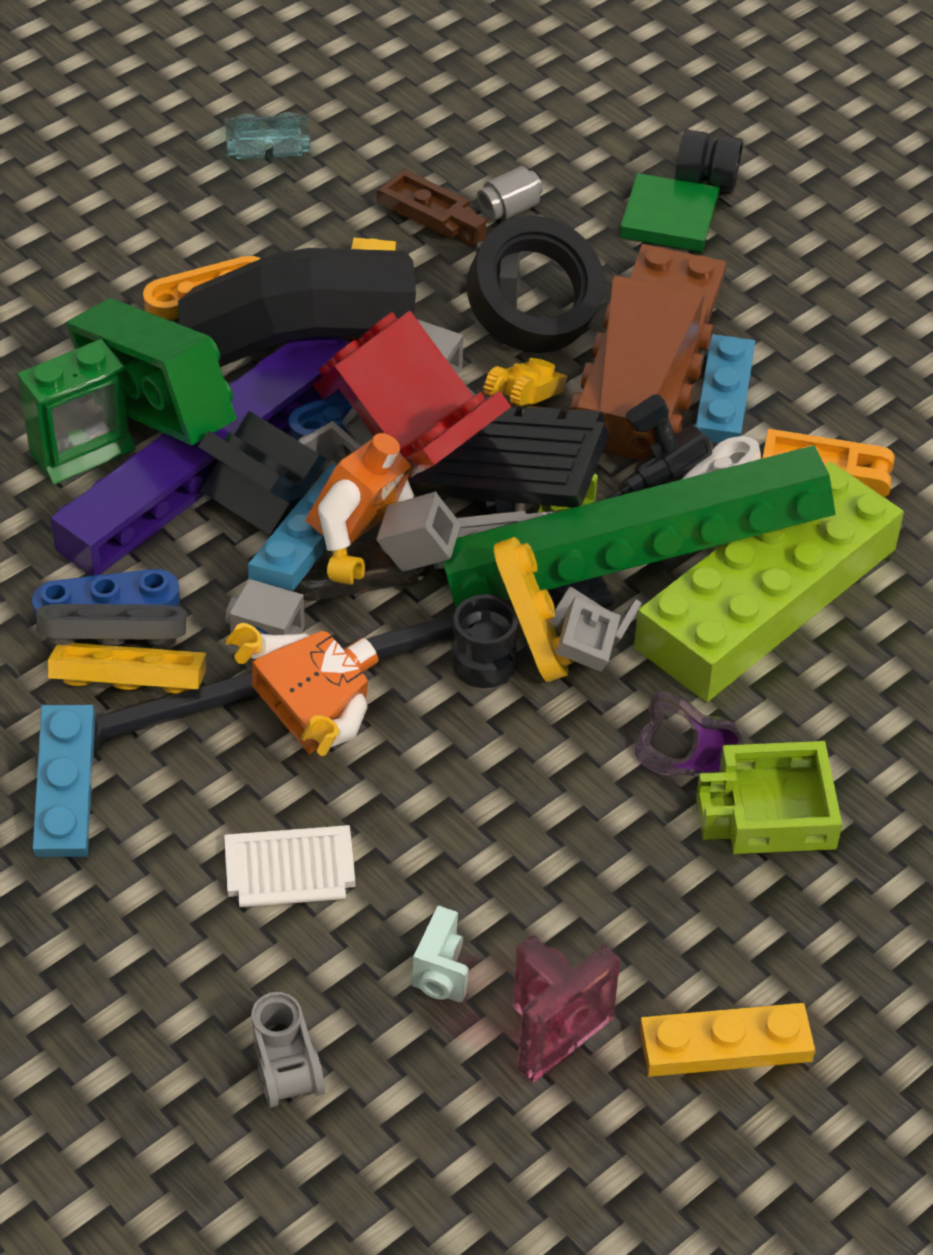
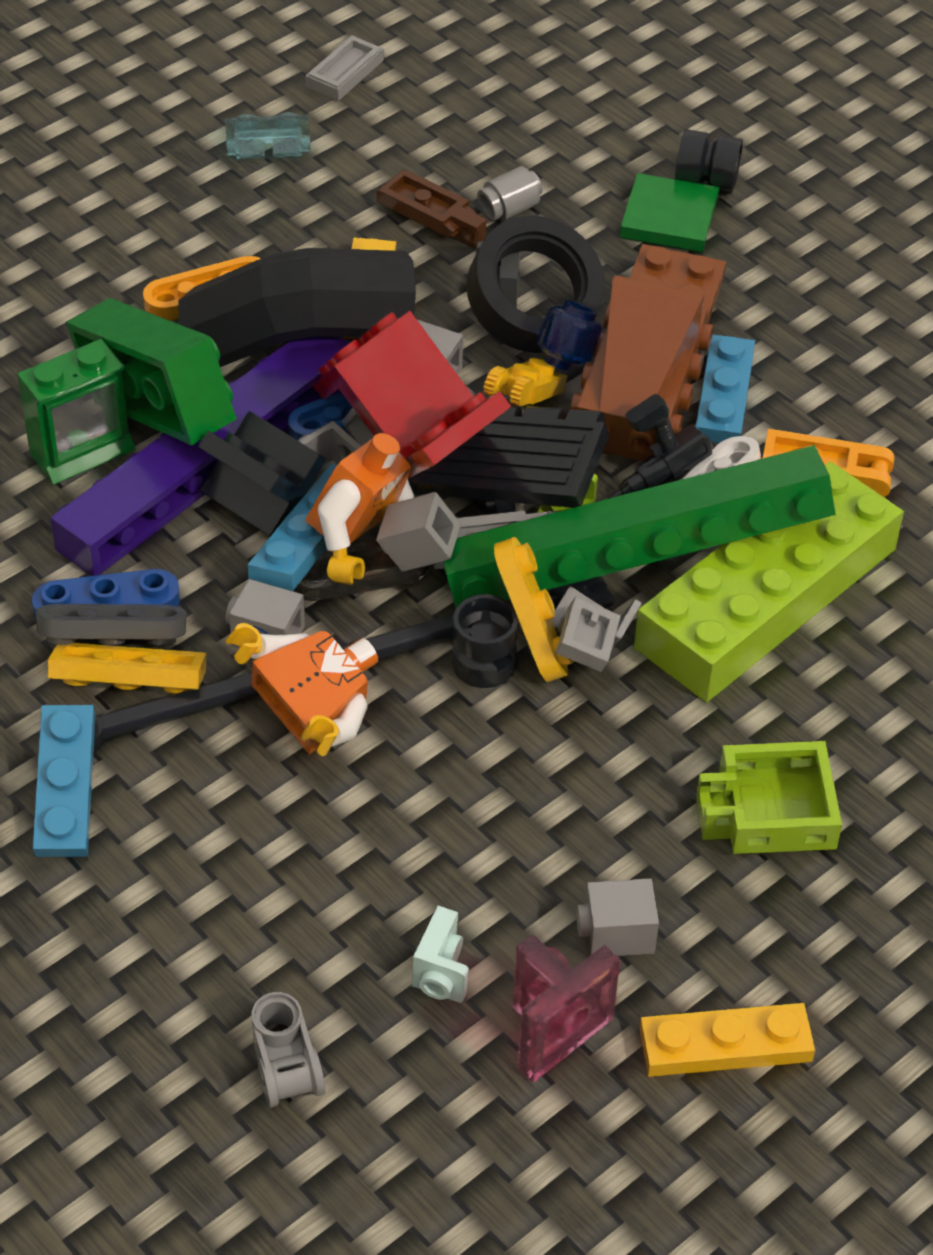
(289, 865): white window -> none
(344, 68): none -> light grey tile
(569, 334): none -> clear blue head
(619, 916): none -> light grey brick
(709, 738): piece -> none

